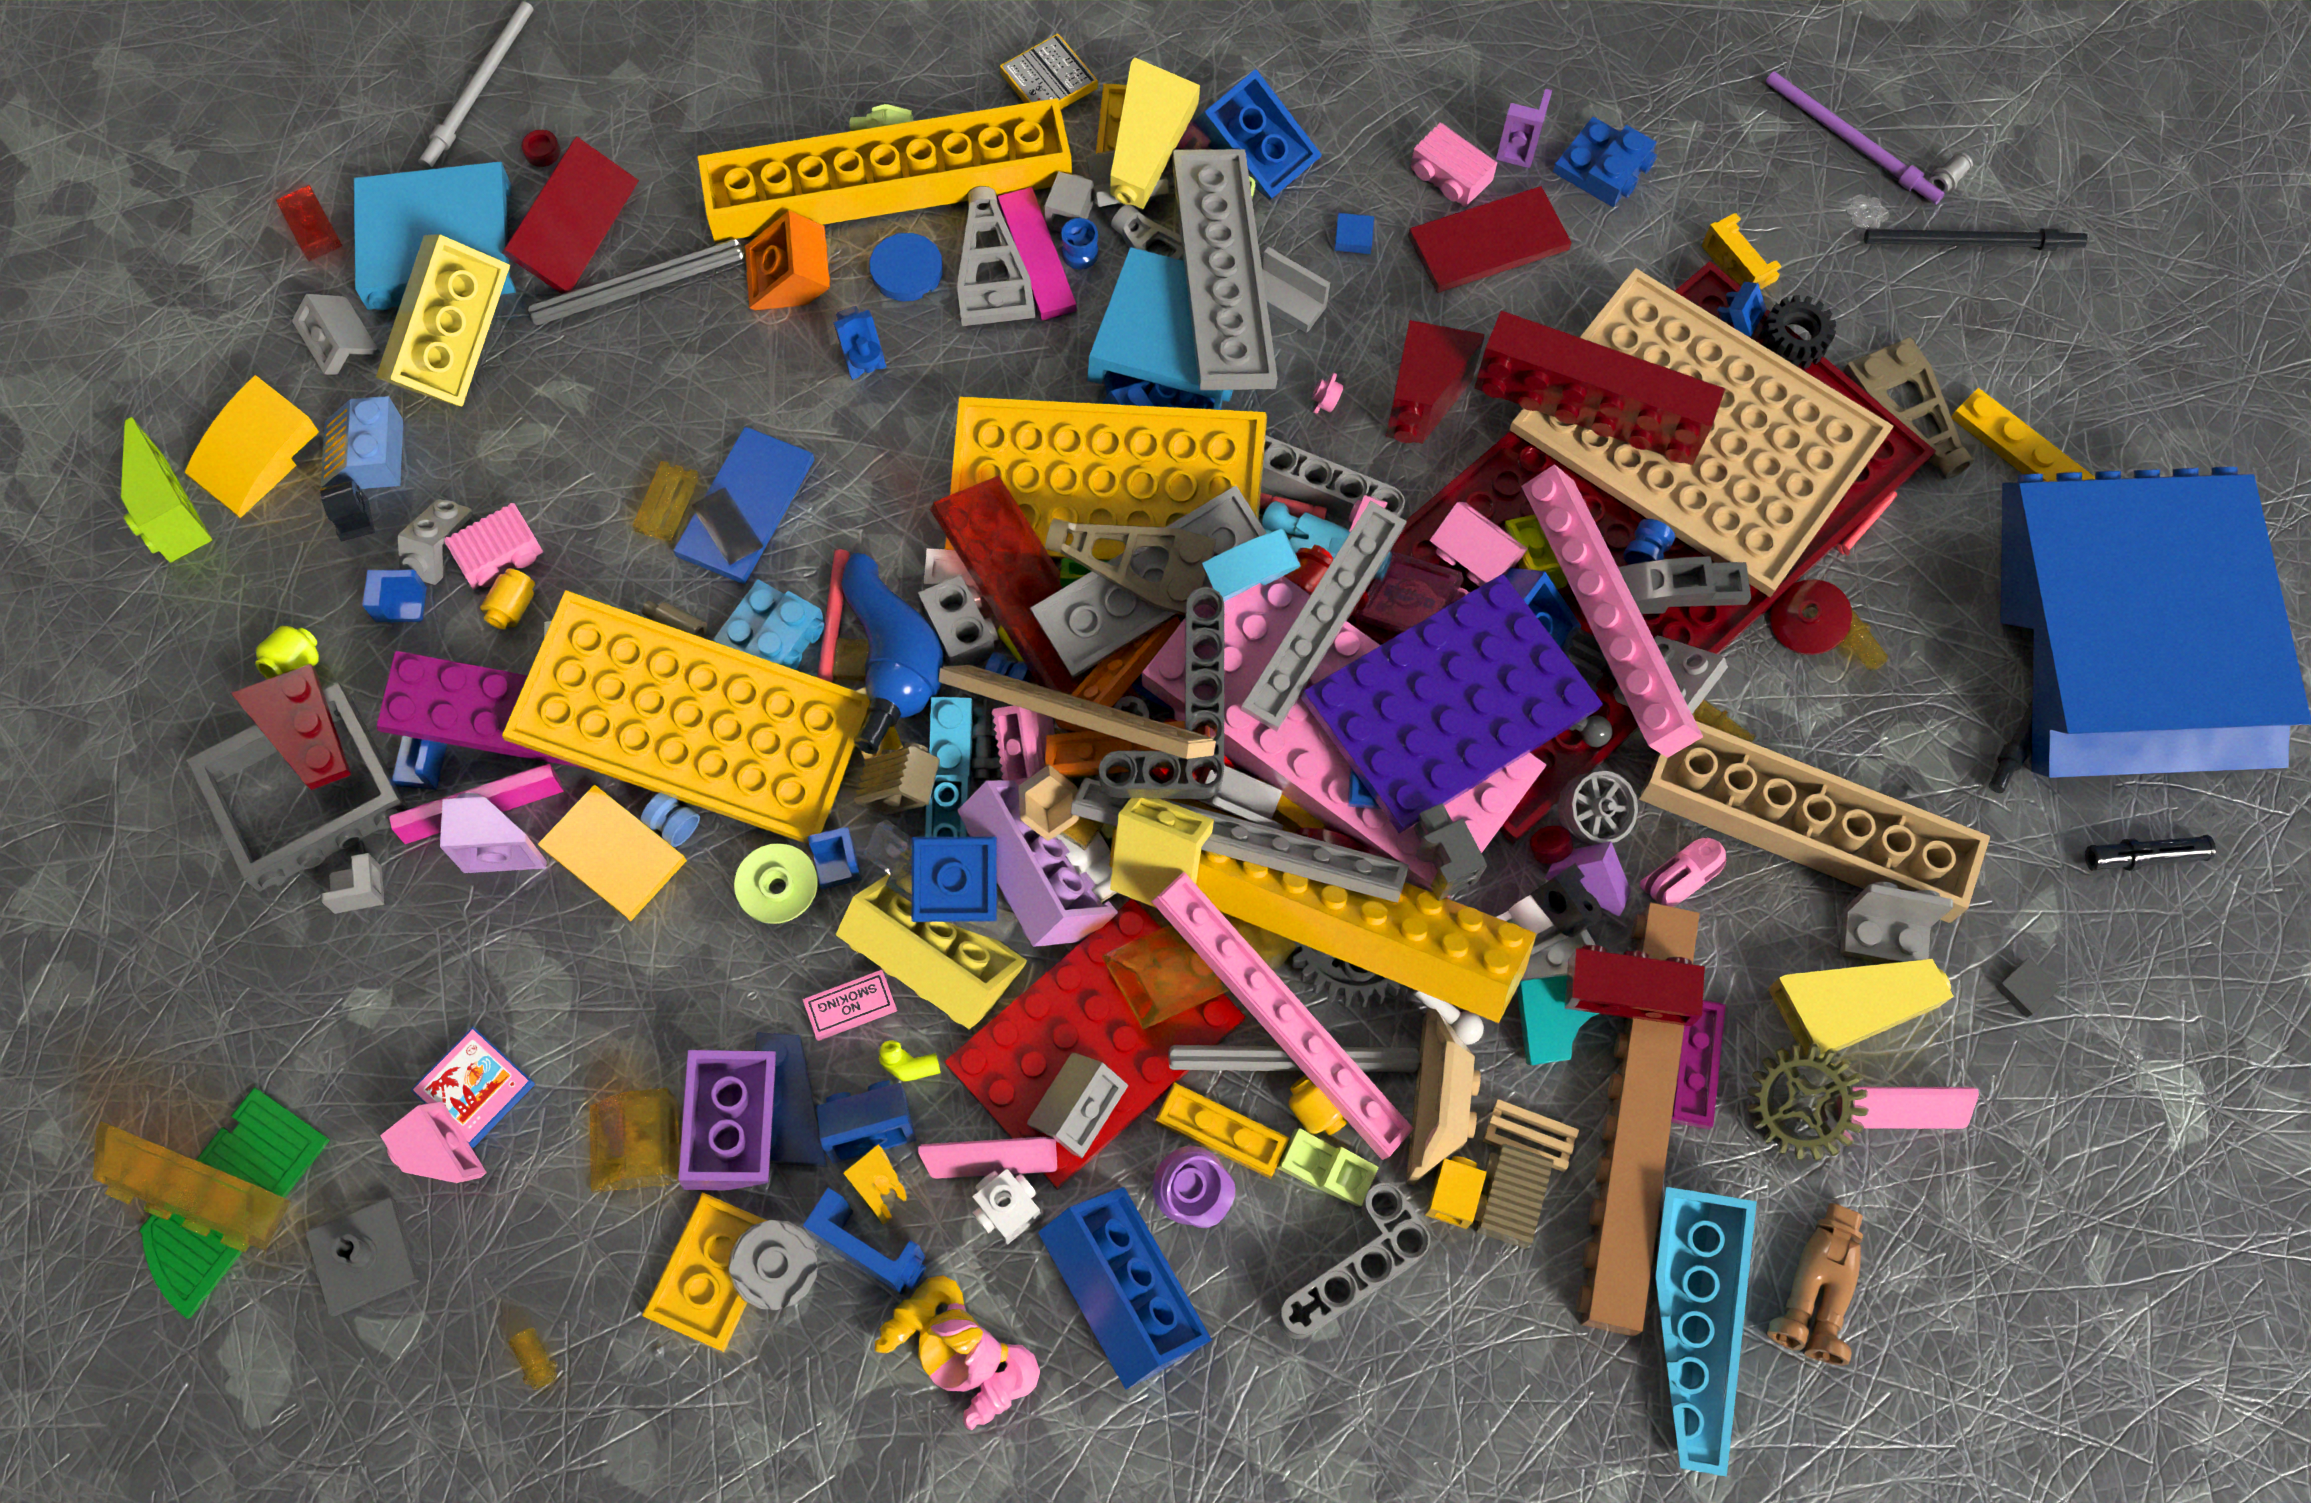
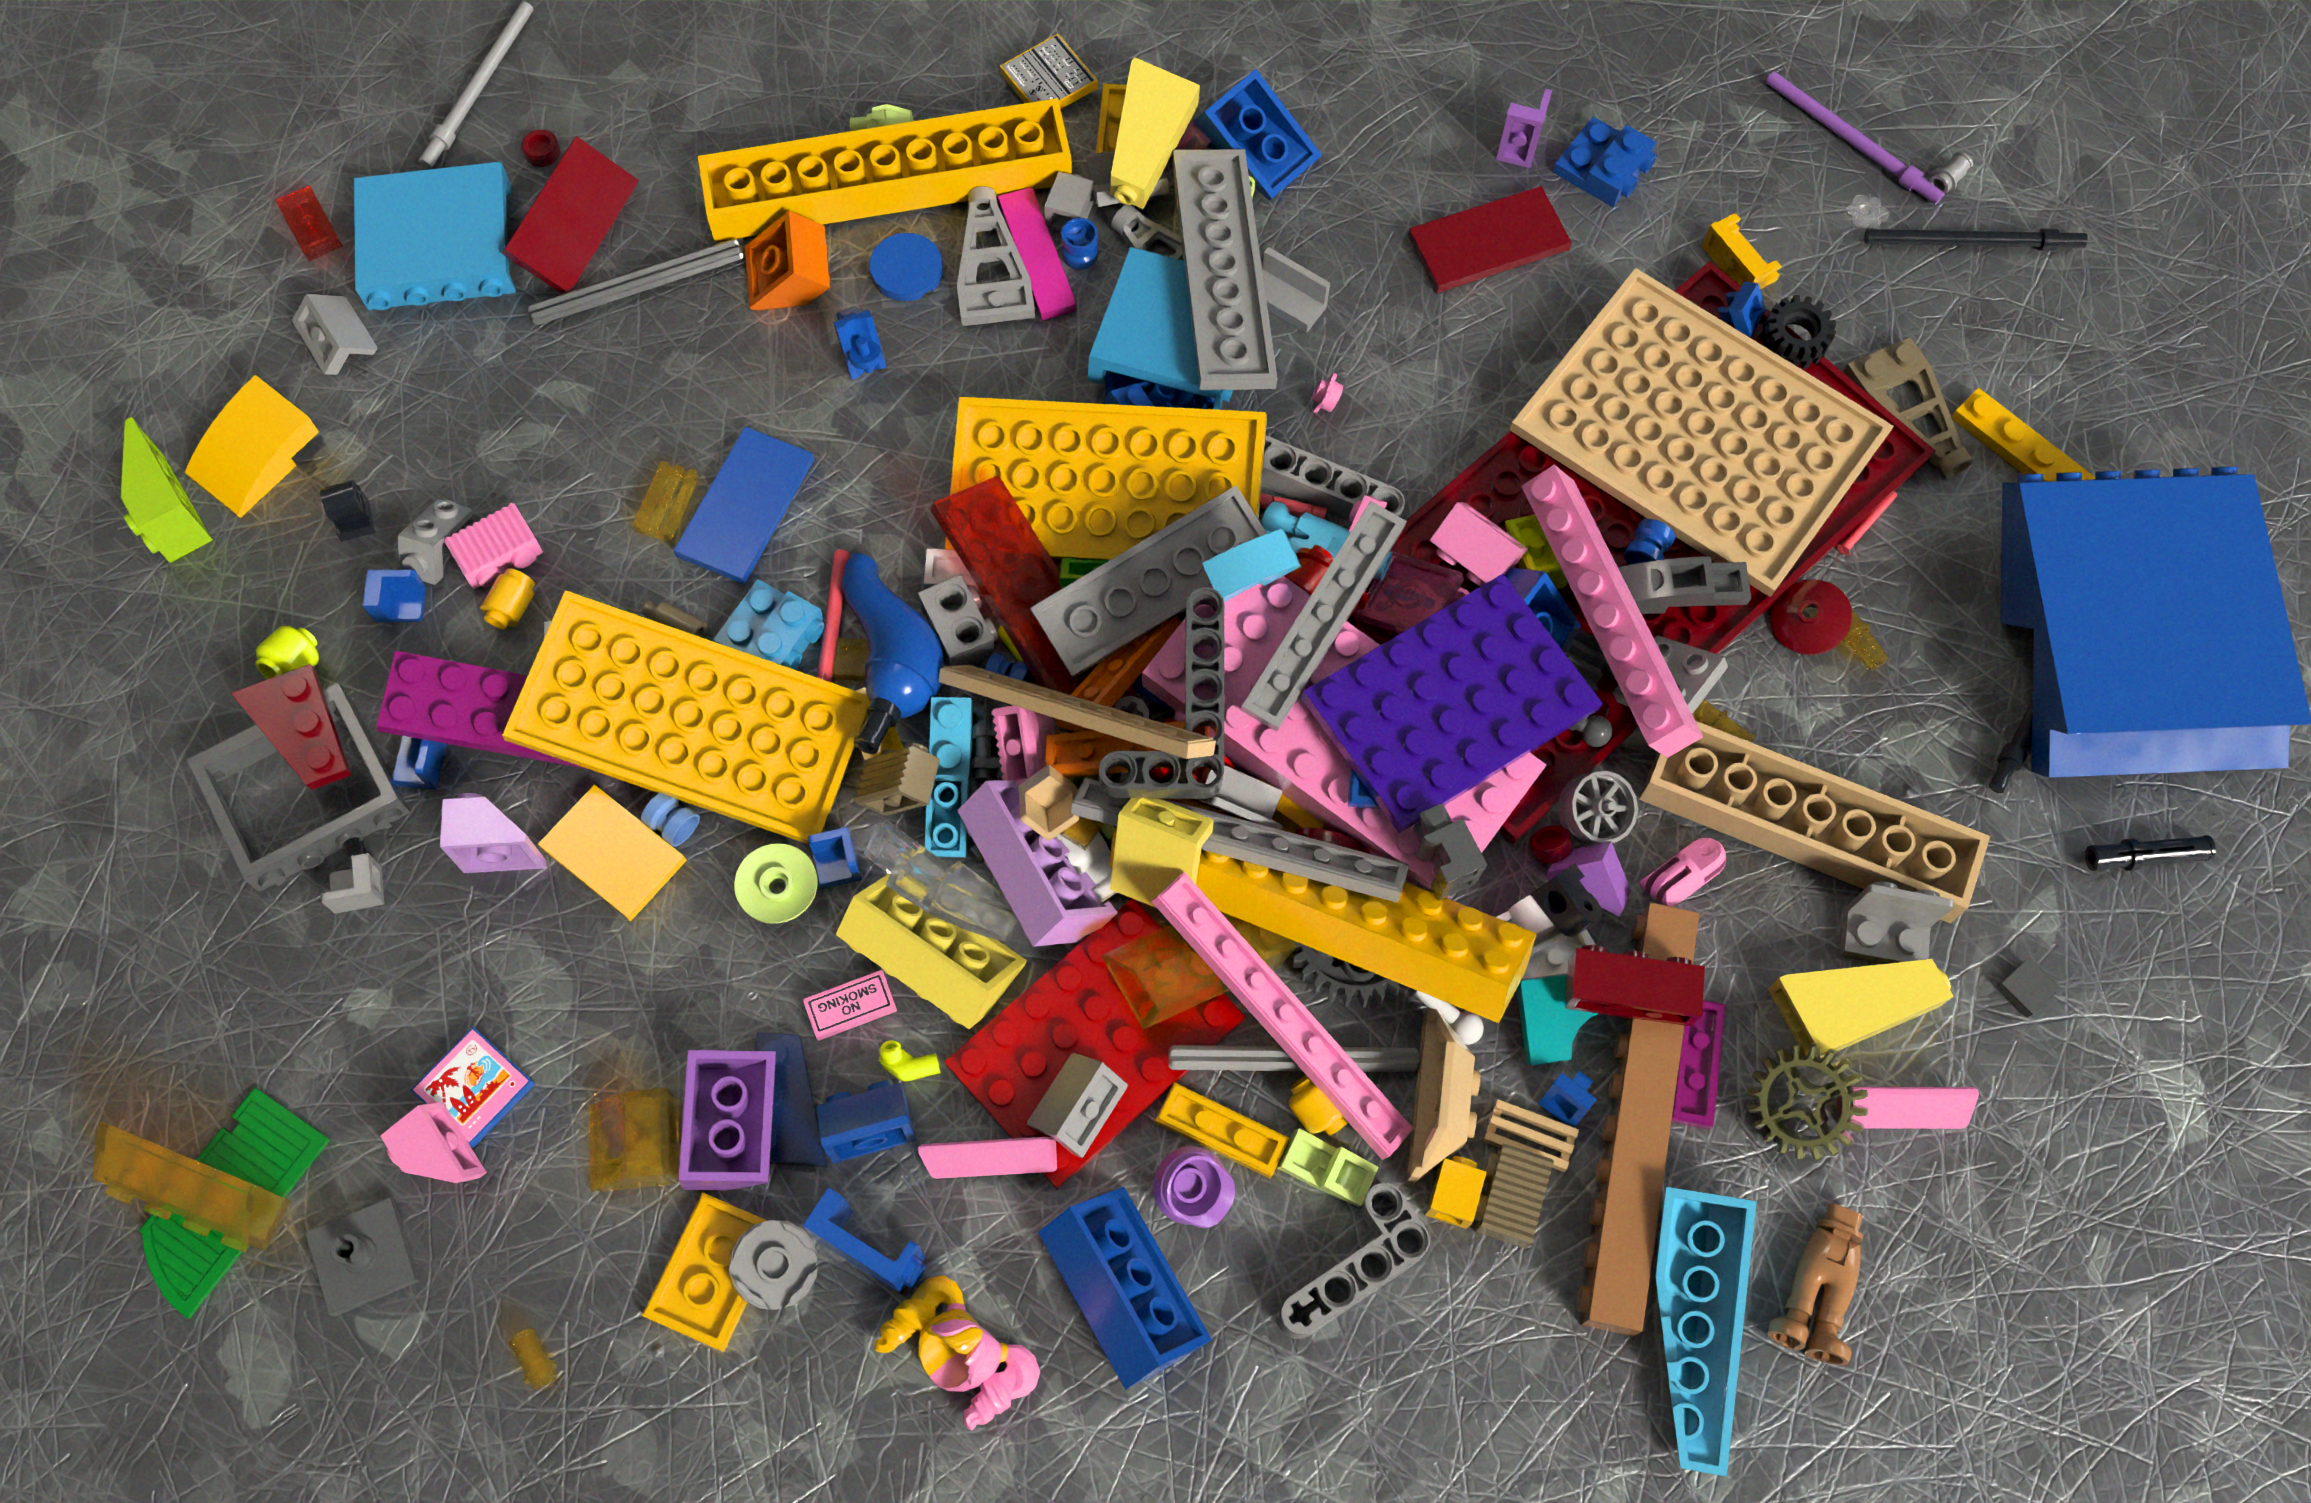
(363, 444): medium blue slope -> none
(443, 320): light yellow slope -> none
(503, 793): dark pink tile -> none
(727, 526): clear smoke tile -> none
(872, 1178): yellow hinge -> none
(954, 879): blue tile -> none
(1013, 1218): white brick -> none
(1183, 569): dark tan plate -> none
(1354, 233): blue tile -> none
(1431, 377): dark red slope -> none
(1453, 165): bright pink brick -> none
(1568, 1098): none -> blue tile
(1598, 388): dark red brick -> none

